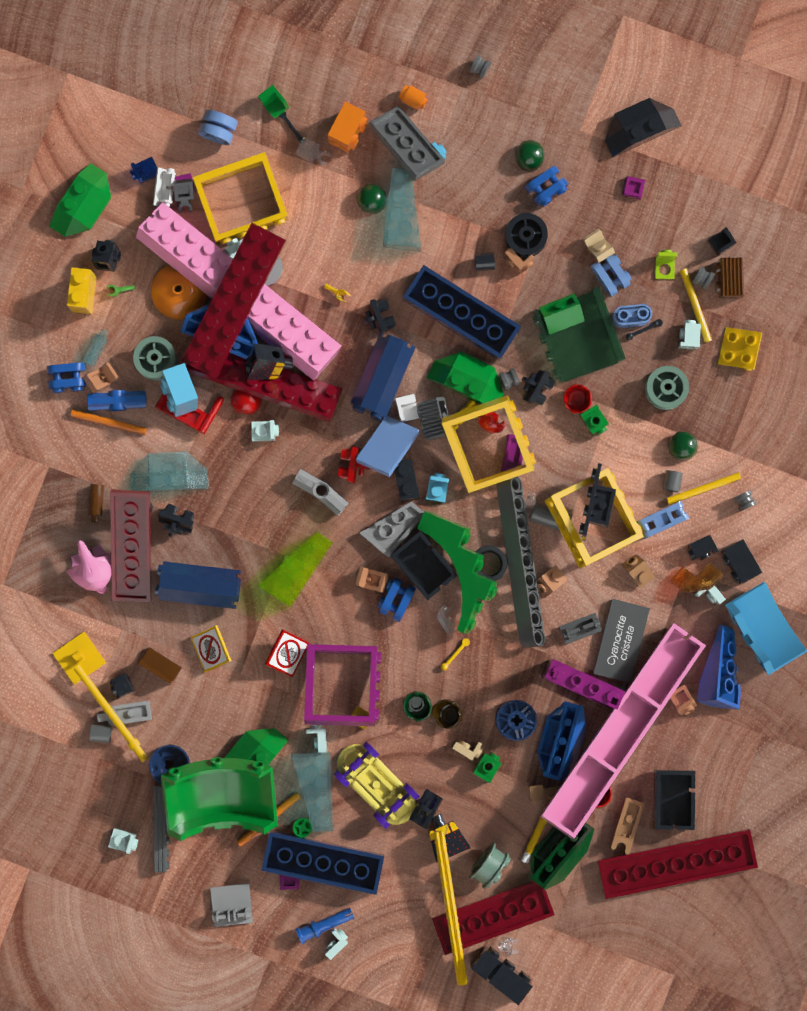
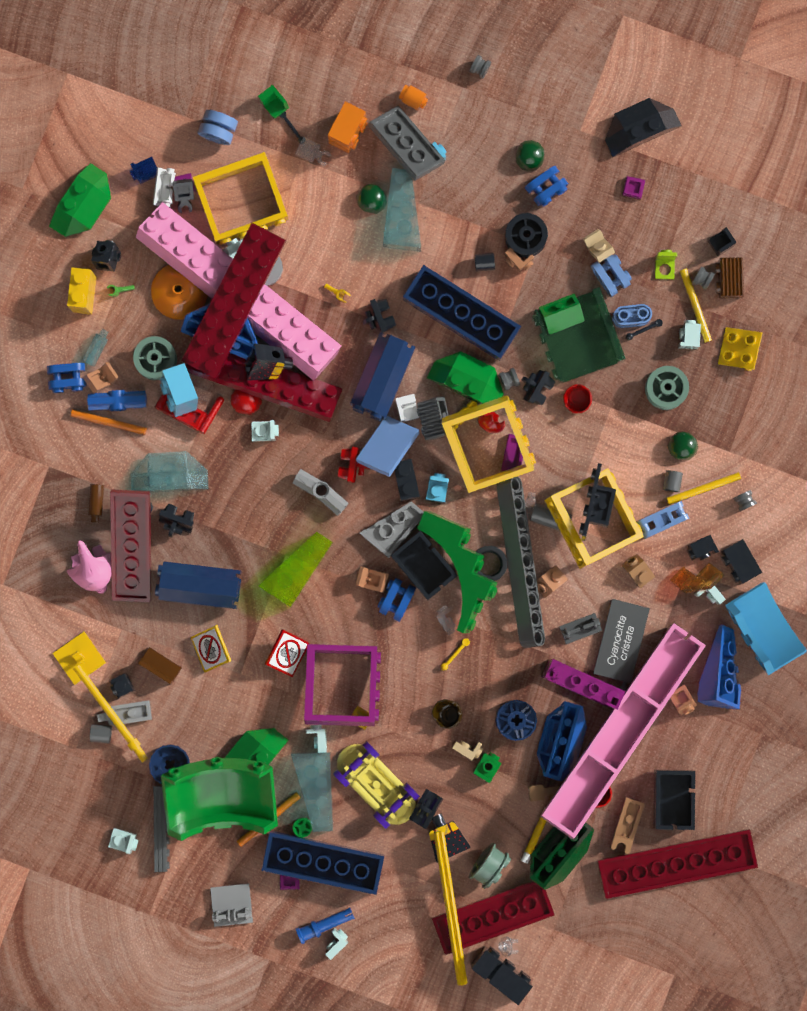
(417, 706): dark green hair -> none
(587, 417): green brick -> none

